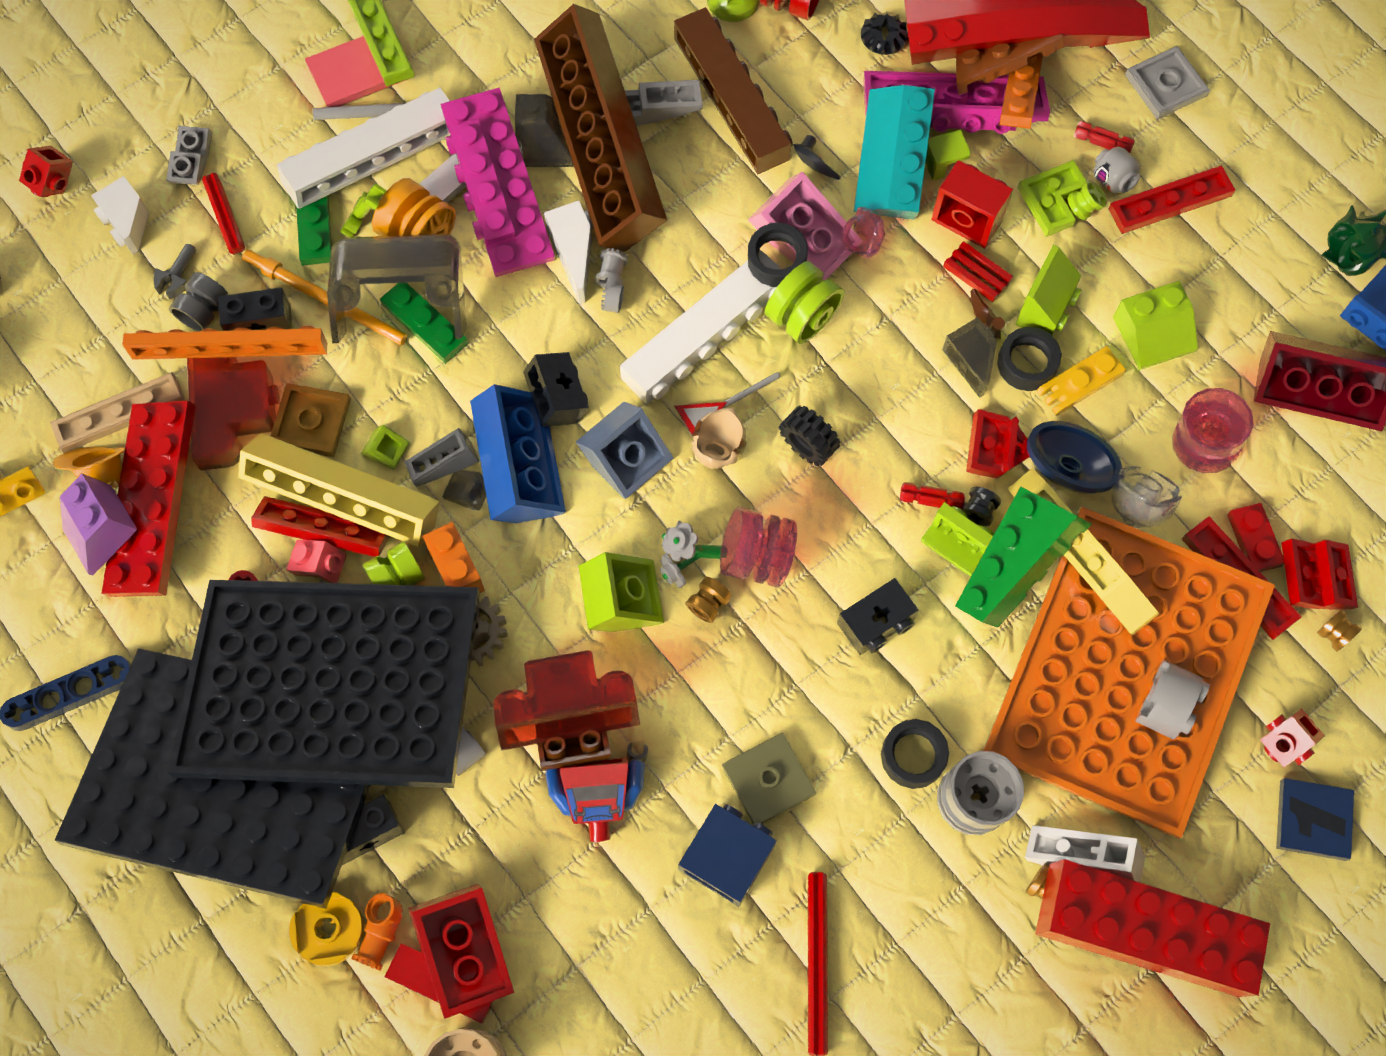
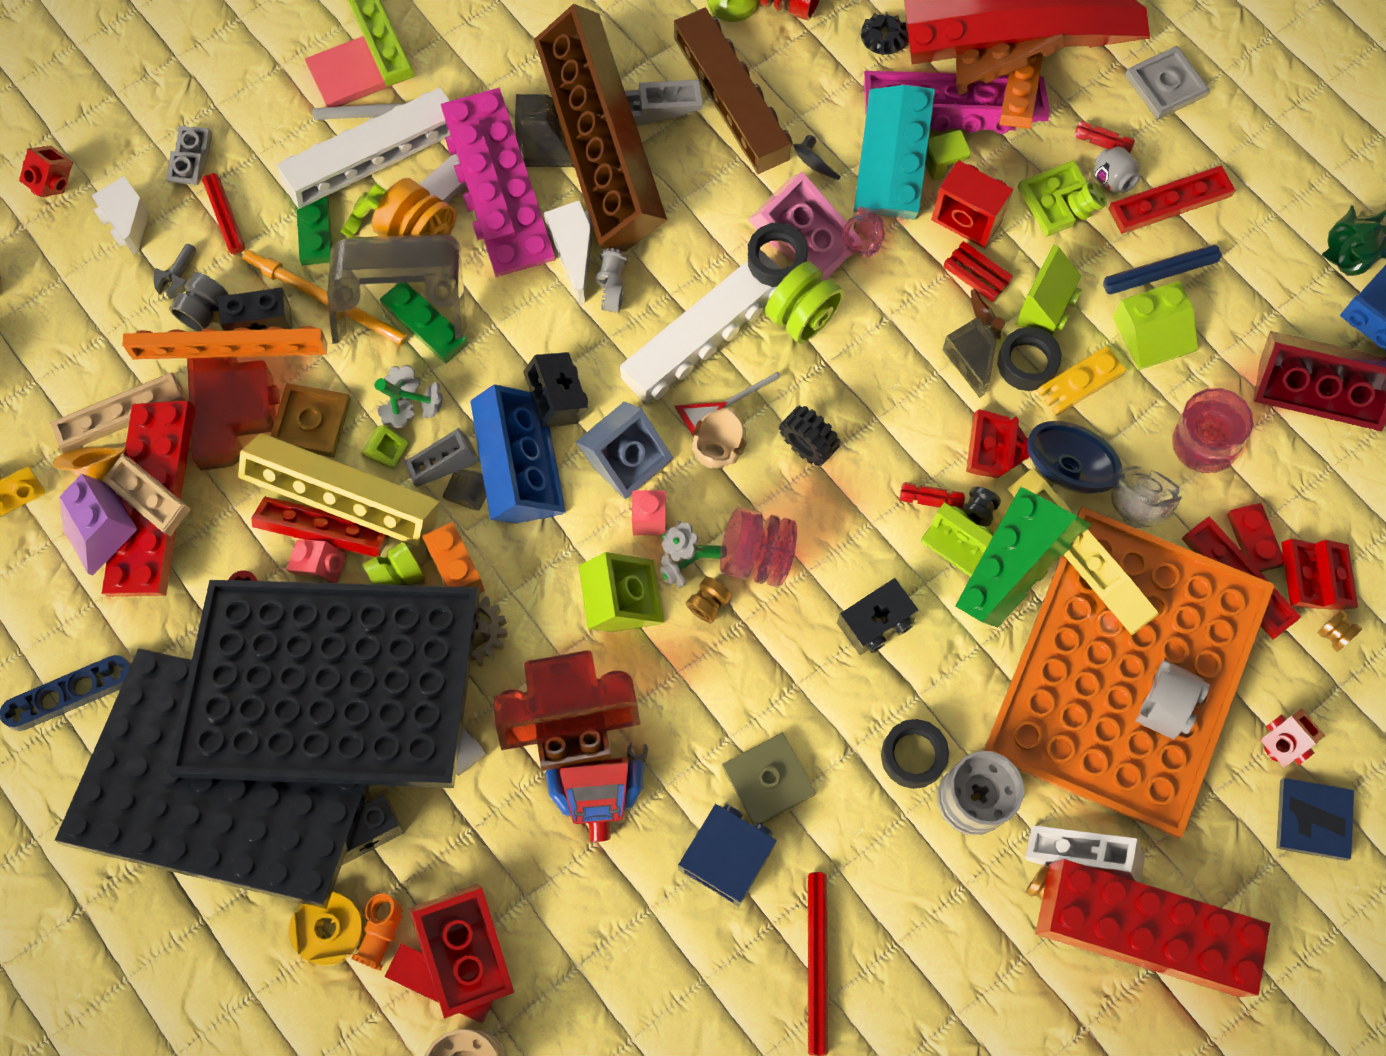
(146, 494): none -> tan tile
(404, 384): none -> light grey plant
(648, 512): none -> coral brick
(1162, 269): none -> dark blue axle

